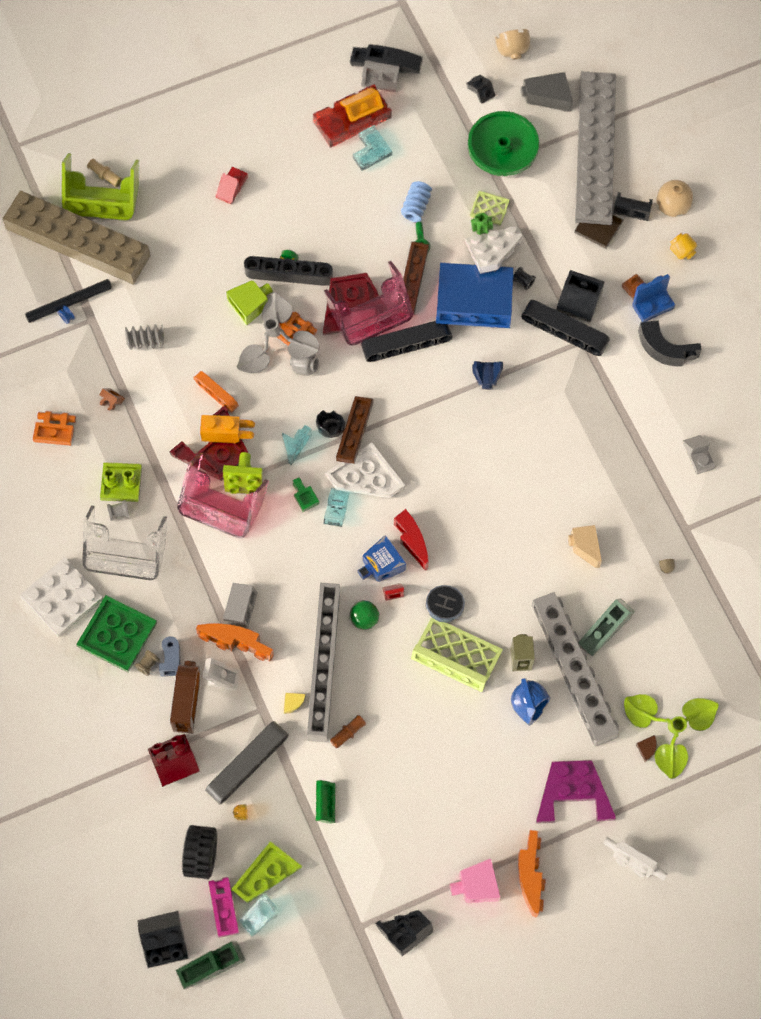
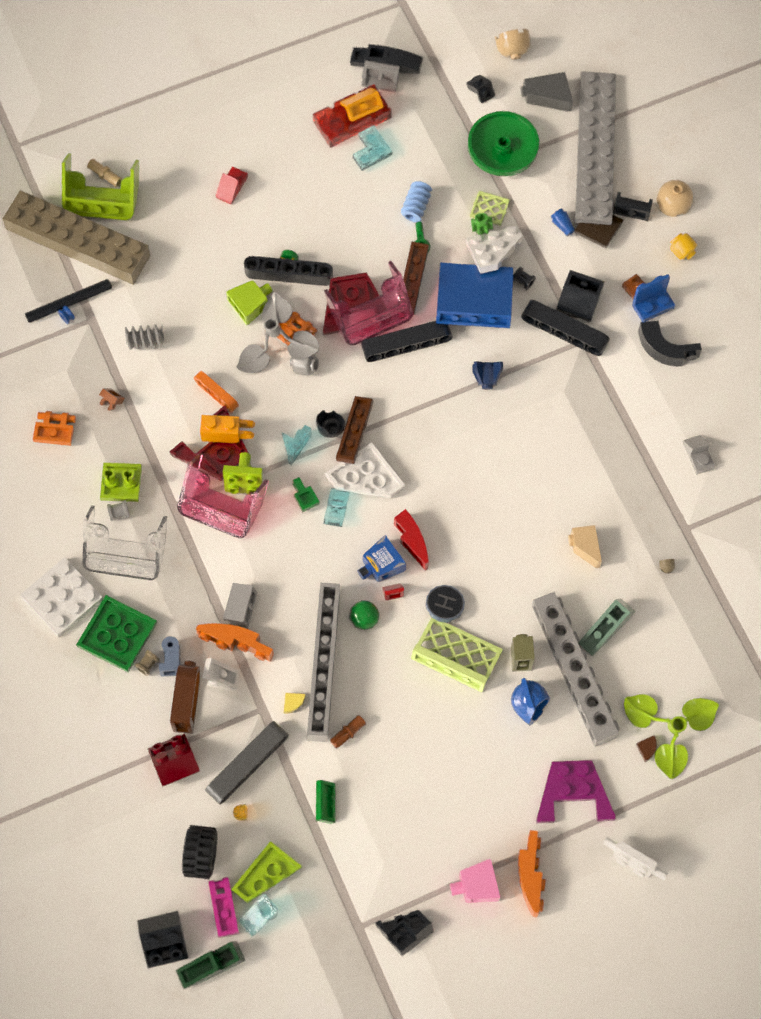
(562, 221): none -> blue cone

